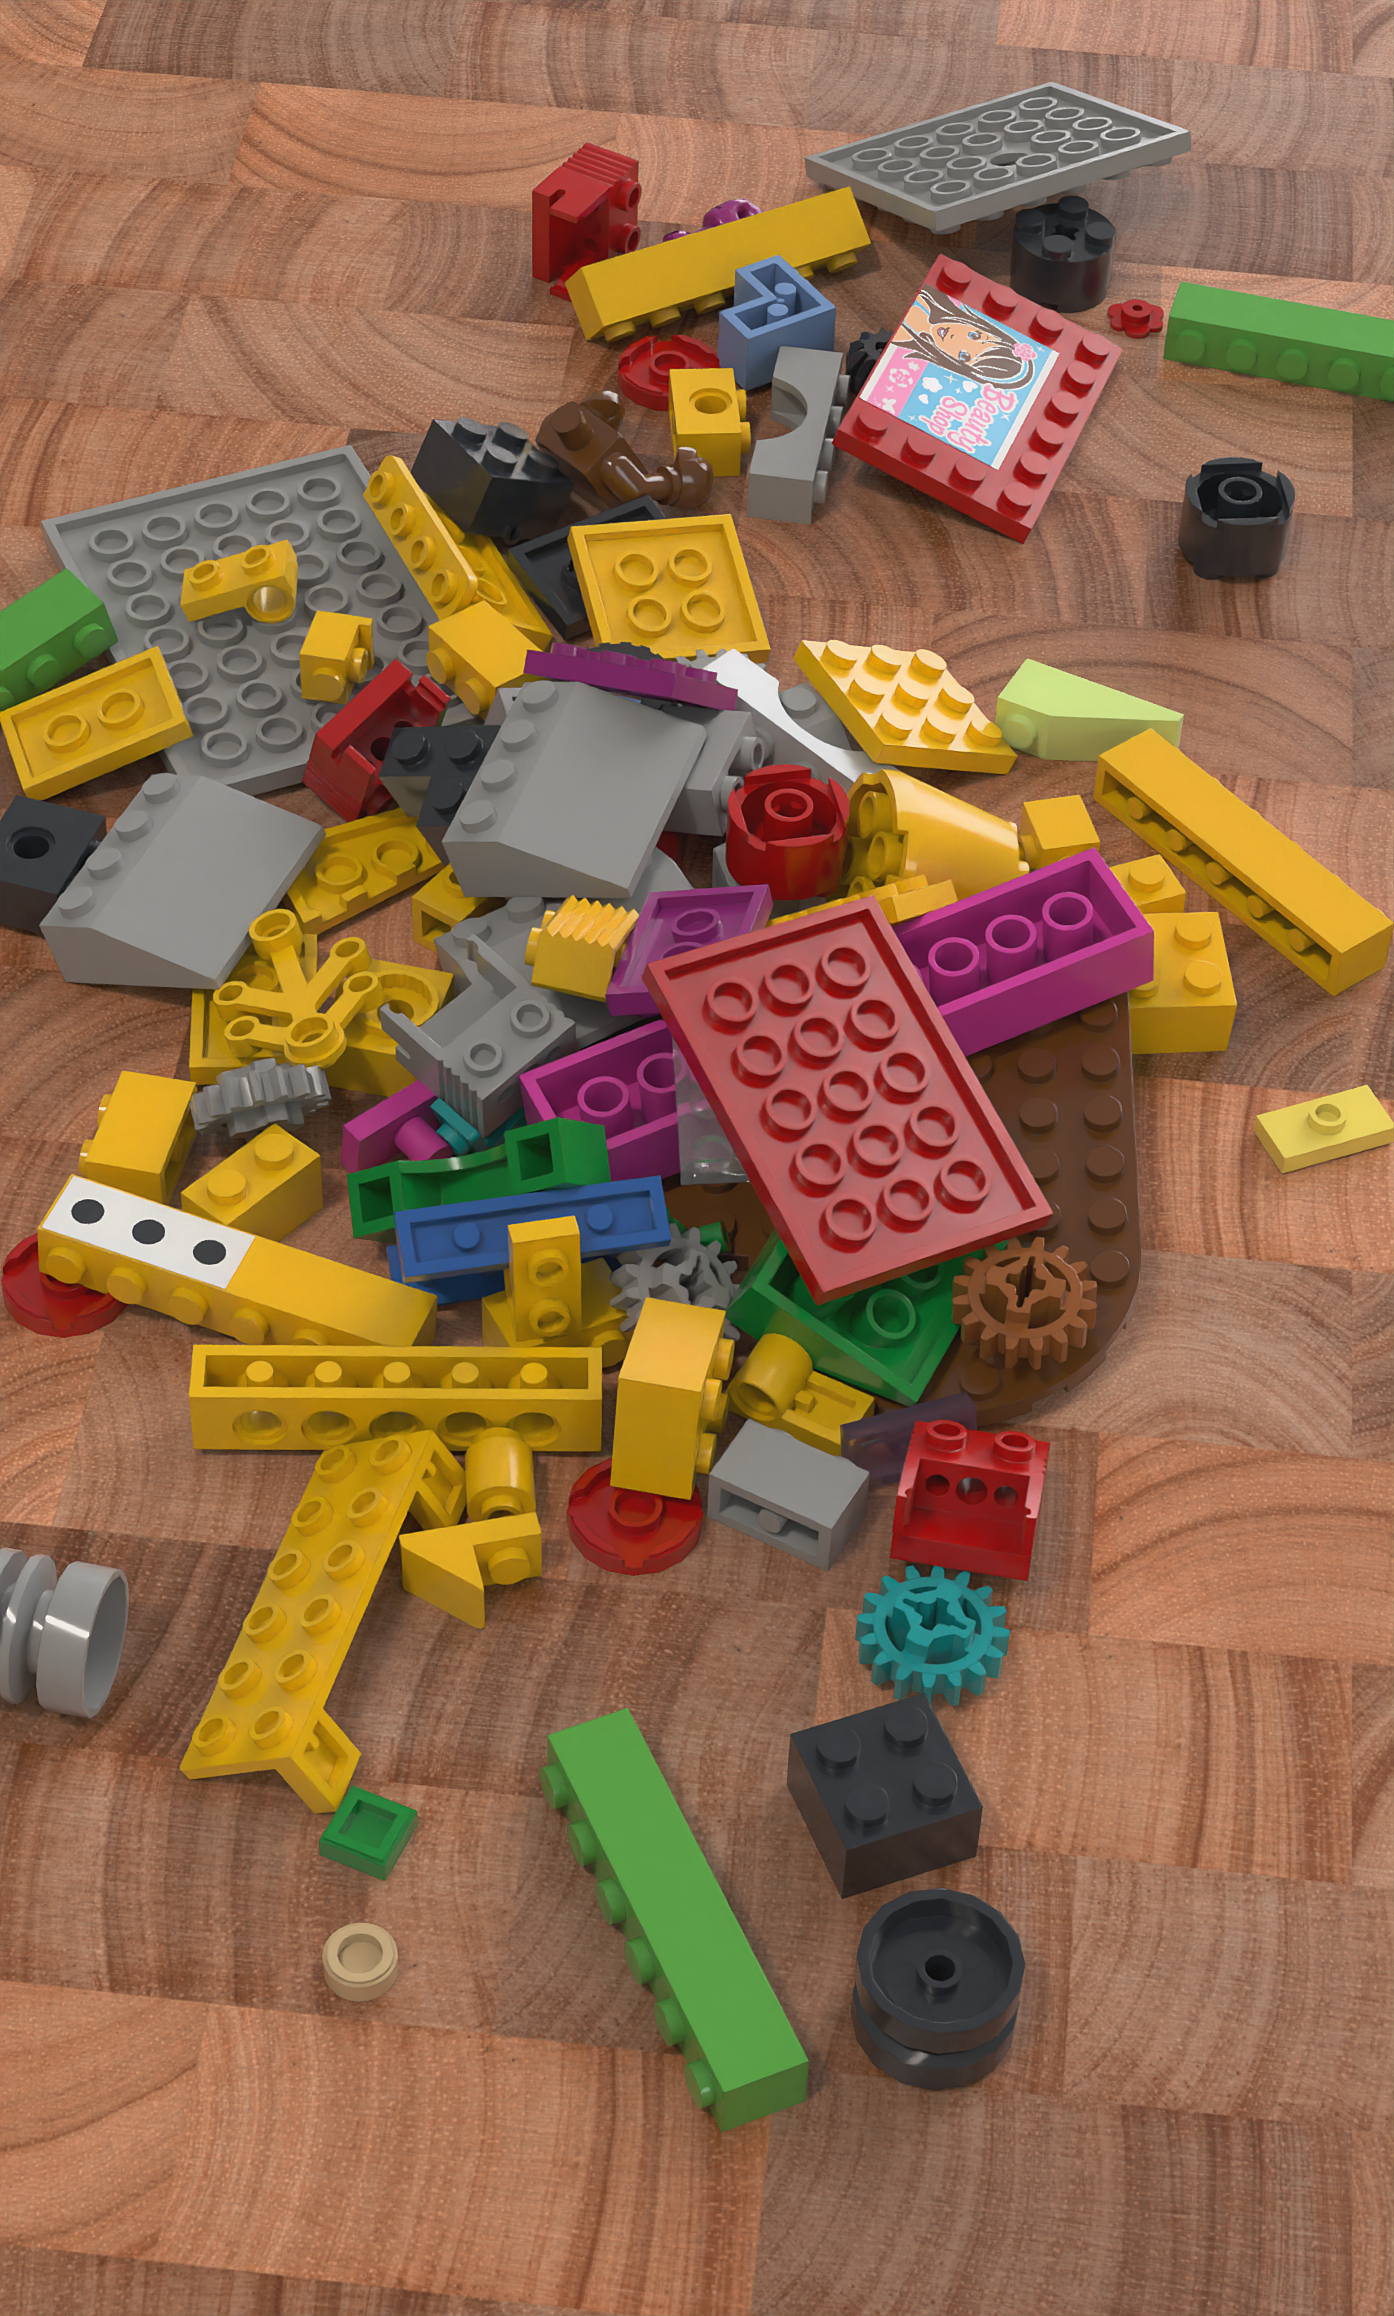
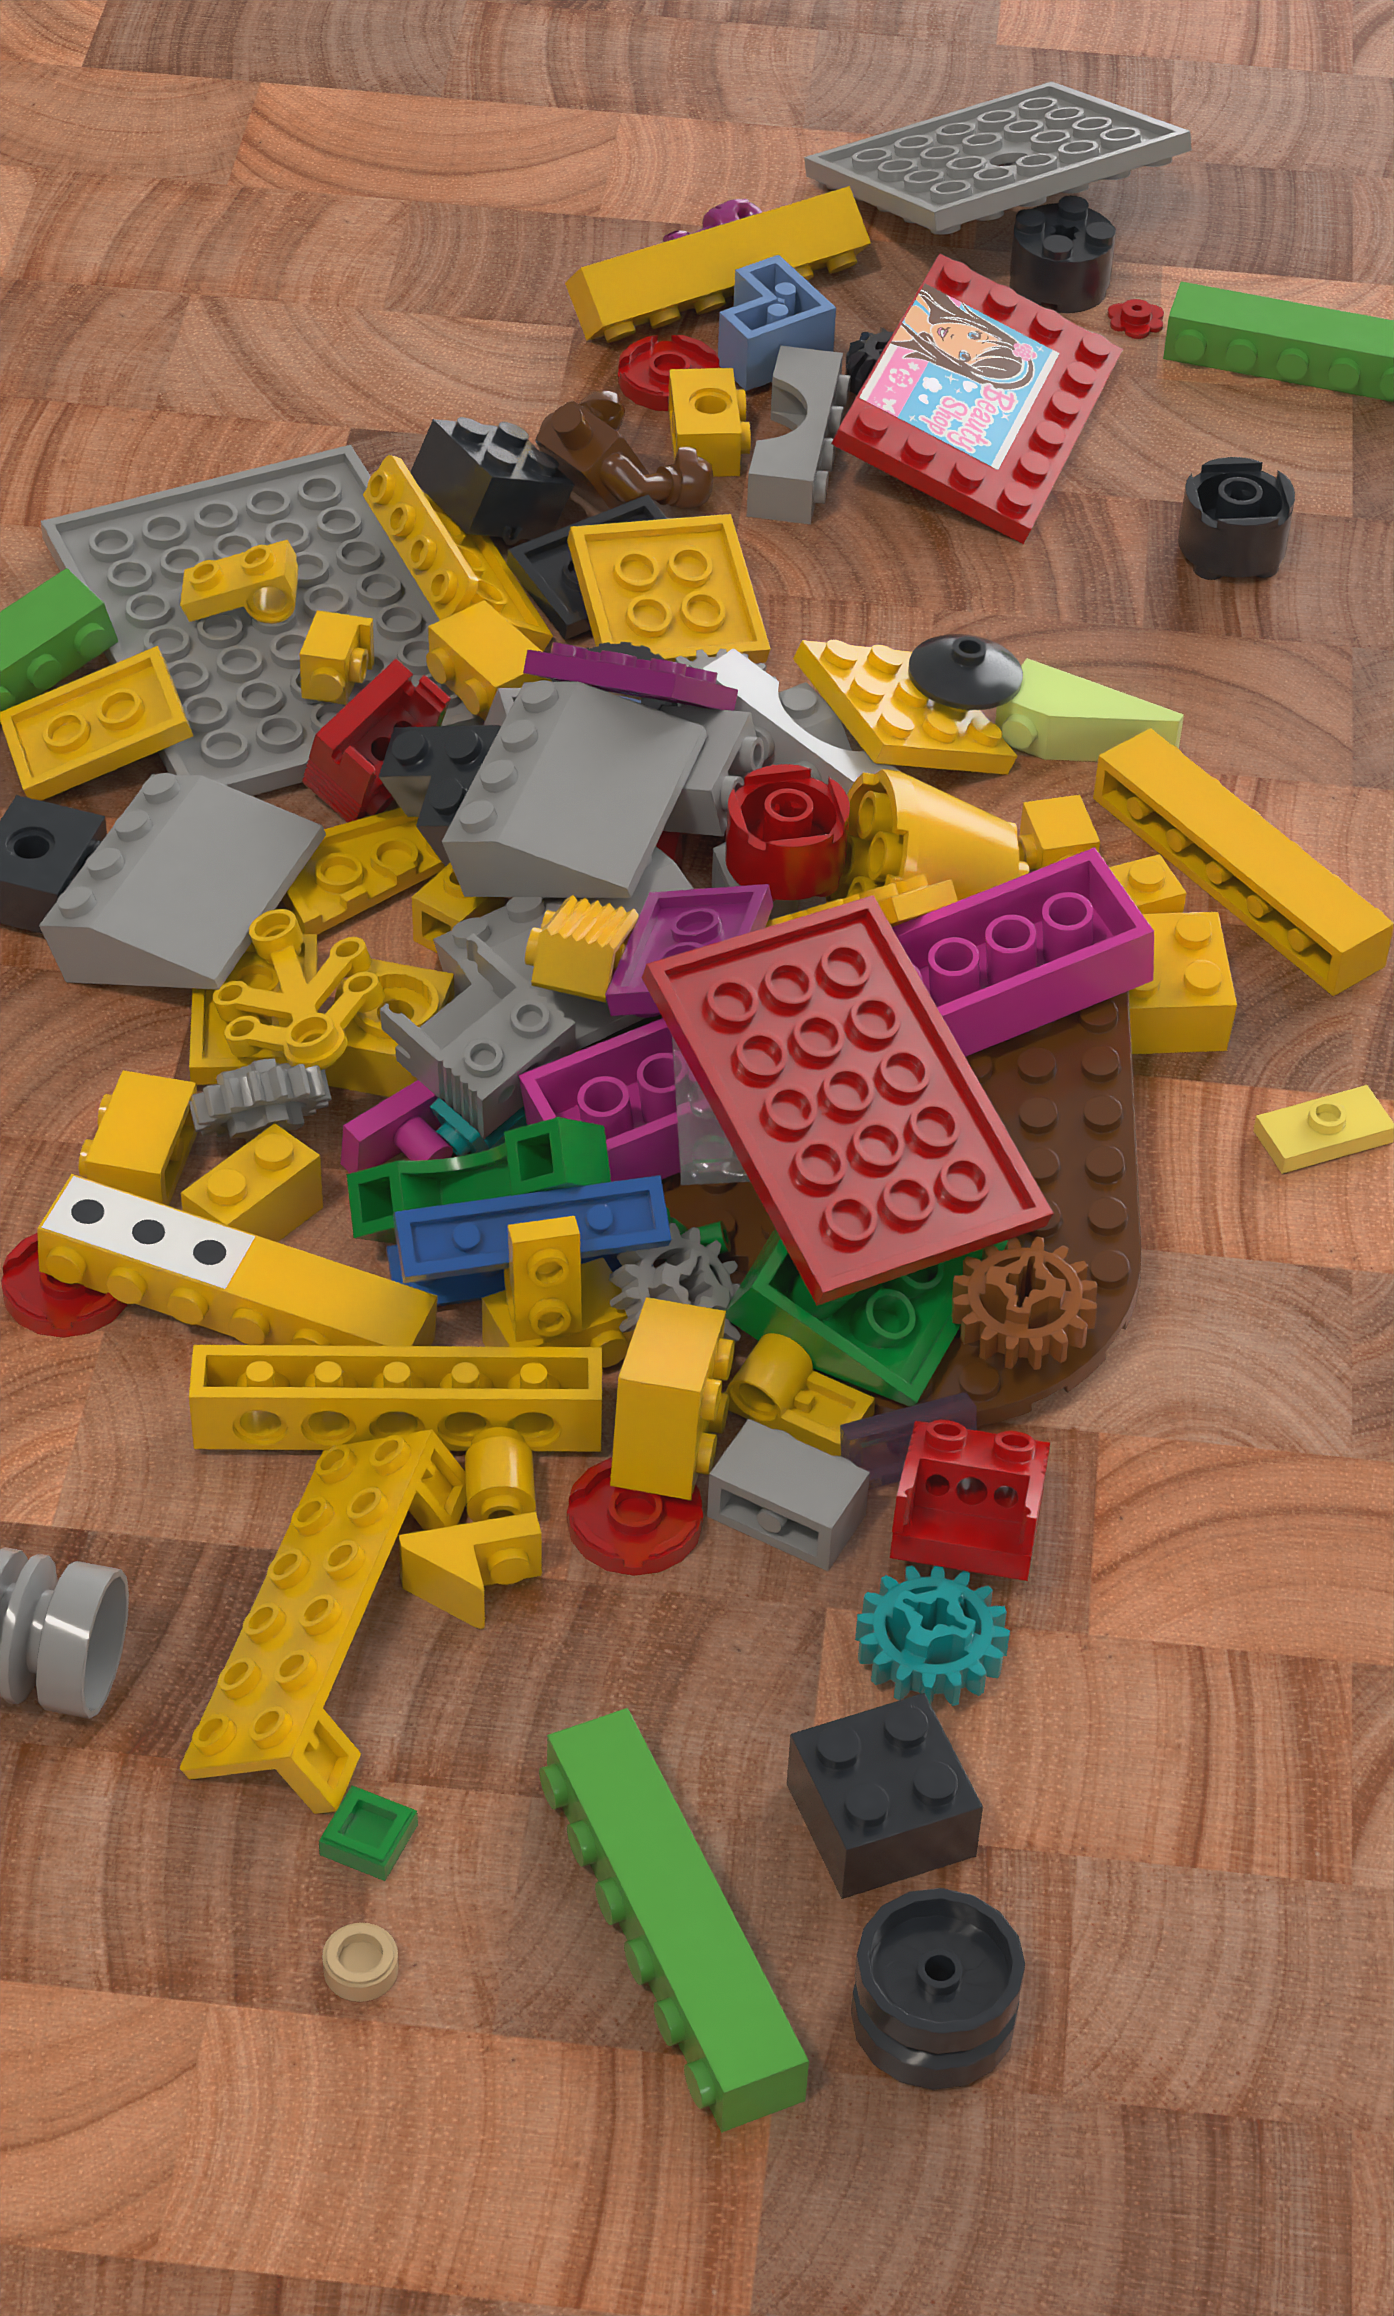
(584, 214): red piece -> none
(965, 672): none -> black dish

